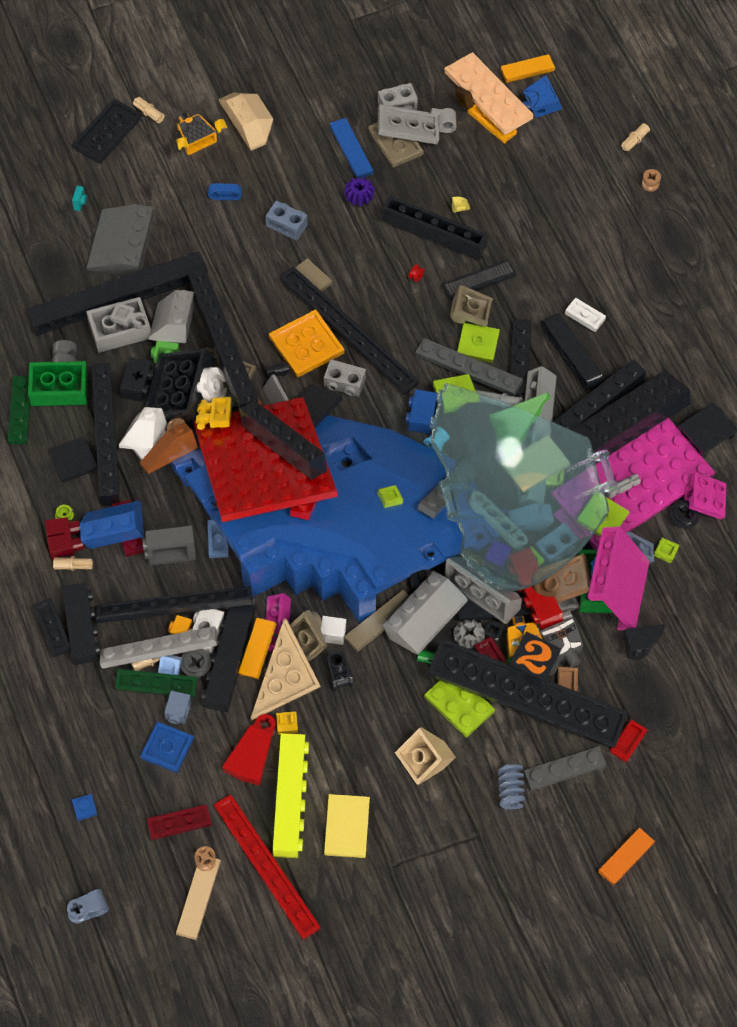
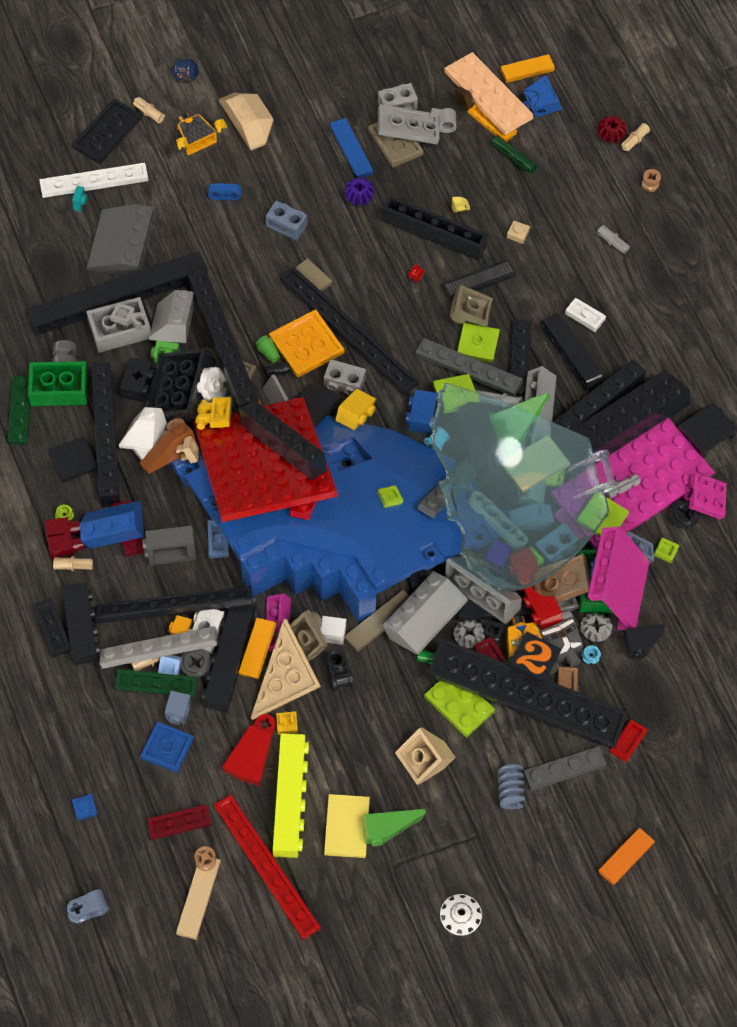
(94, 180): none -> white plate
(185, 70): none -> dark blue head
(190, 450): none -> tan tile
(267, 348): none -> bright green cone
(356, 409): none -> yellow brick
(384, 826): none -> bright green slope
(460, 924): none -> white dish
(518, 232): none -> tan plate
(519, 158): none -> dark green pin
(590, 632): none -> light grey gear
(591, 650): none -> medium azure plate
(612, 129): none -> dark red gear
(613, 239): none -> light grey axle

